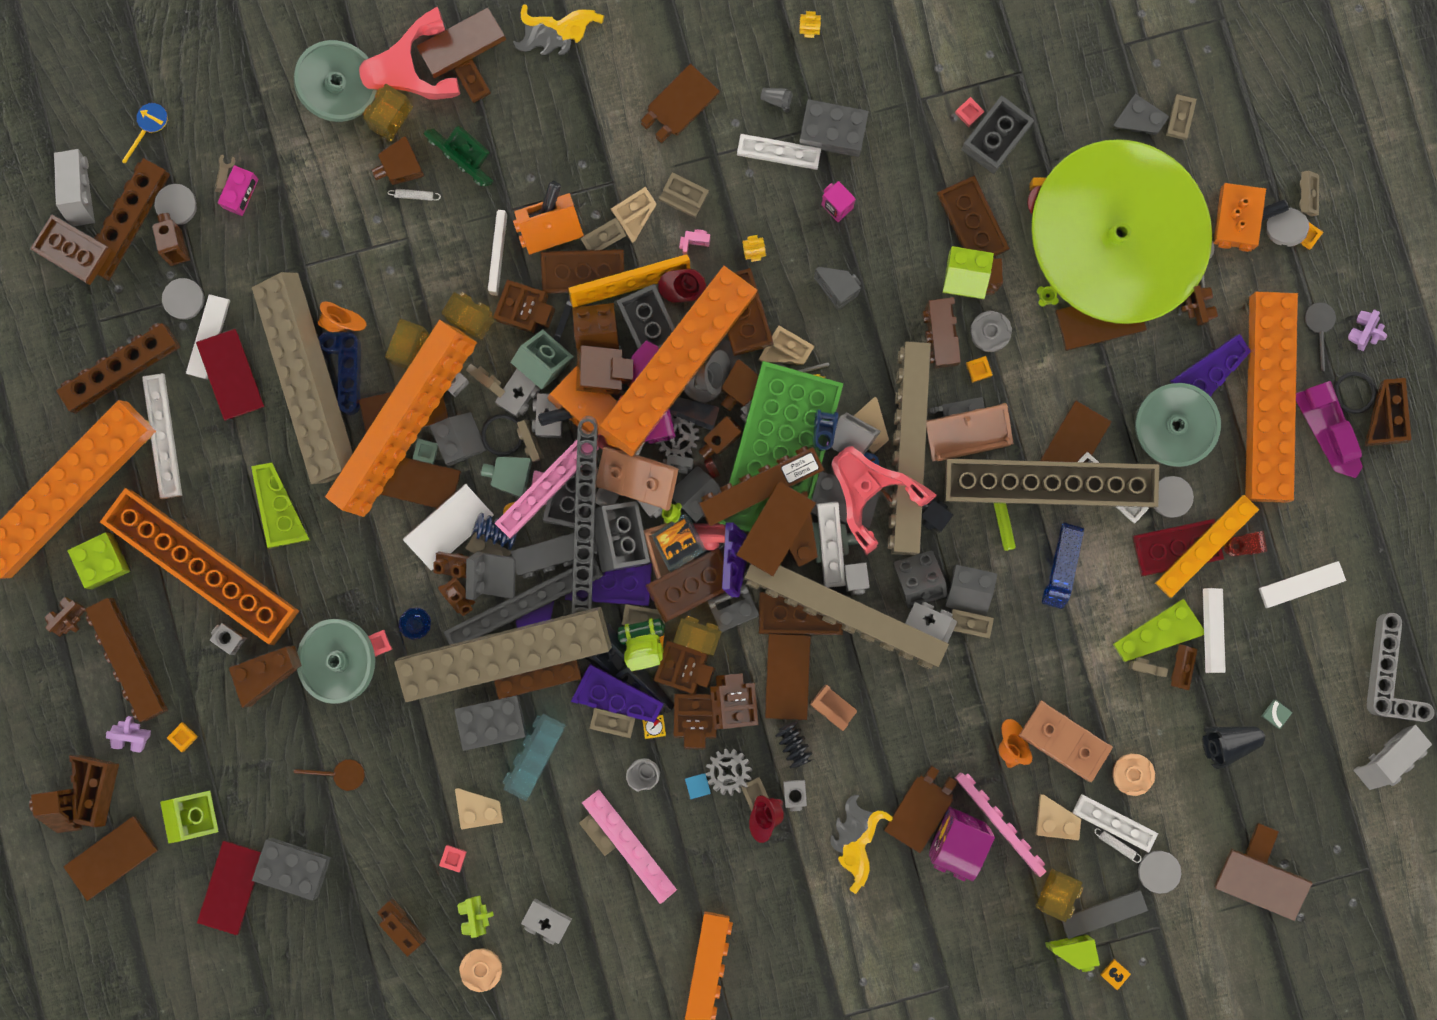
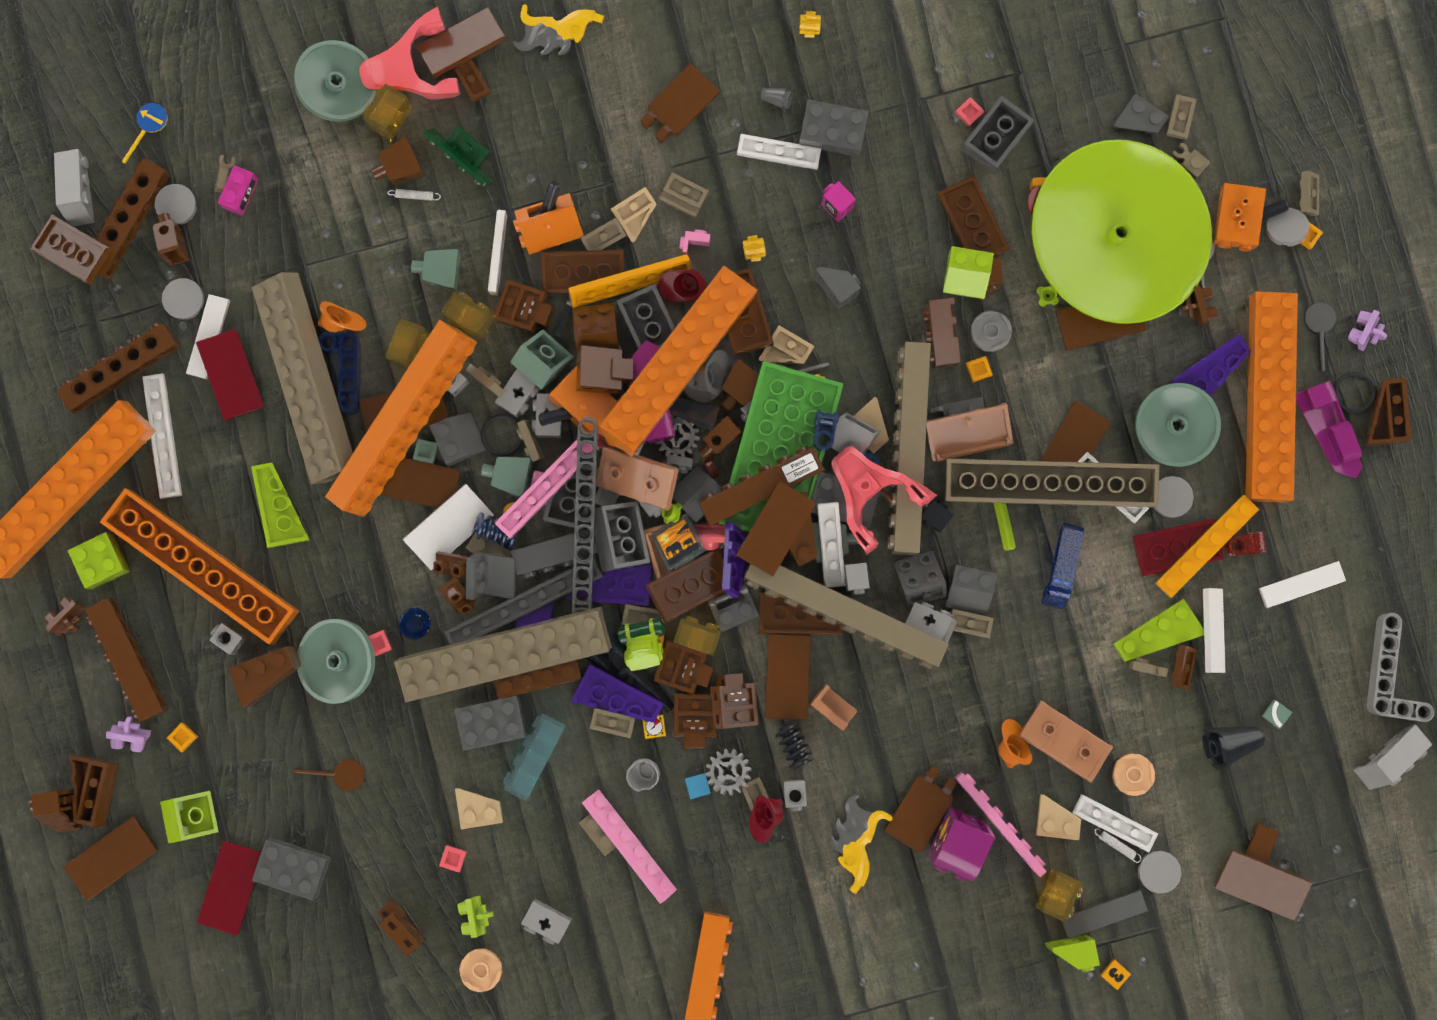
(439, 268): none -> sand green torso
(1192, 162): none -> dark tan plate

